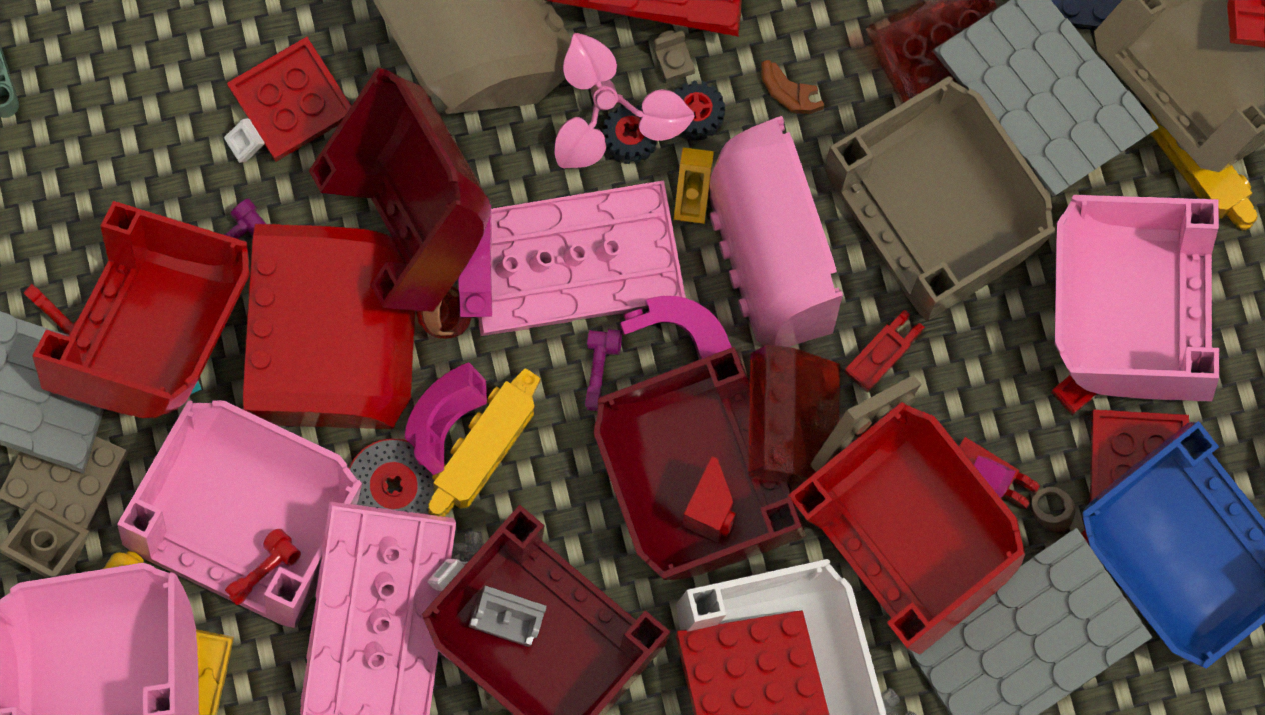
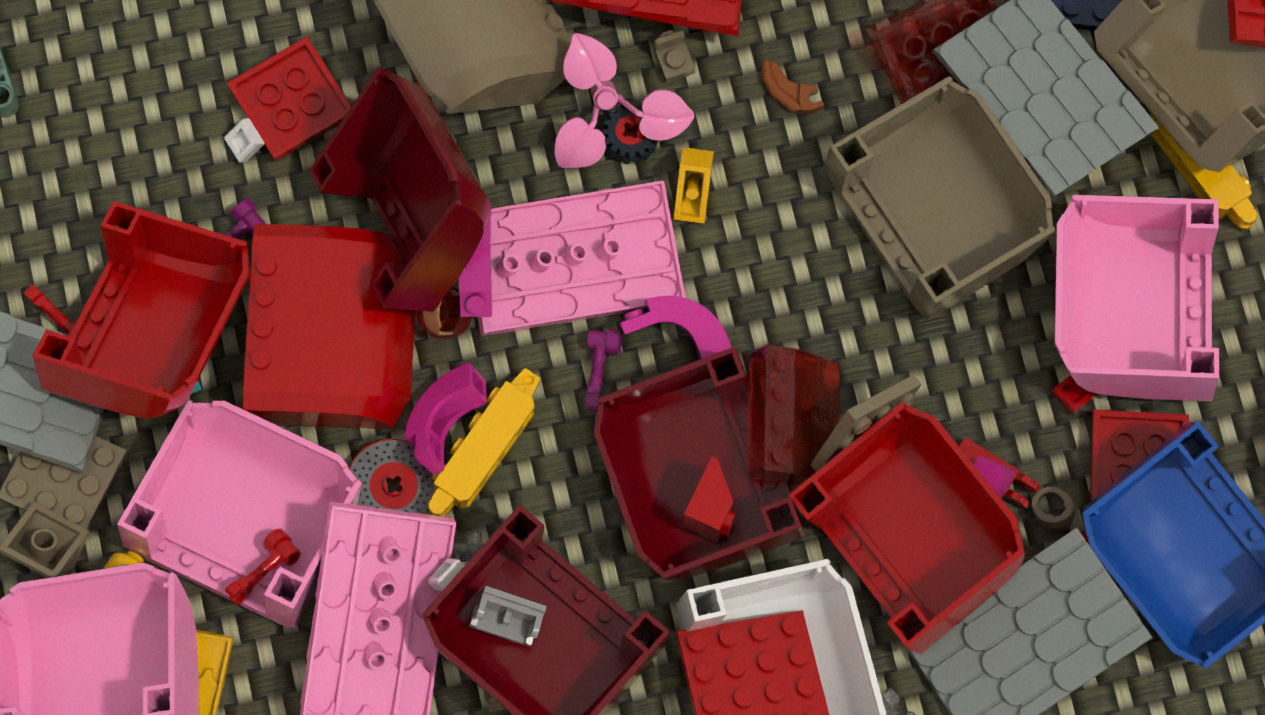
(705, 100): black wheel -> none
(773, 237): bright pink slope -> none
(882, 353): red hinge -> none

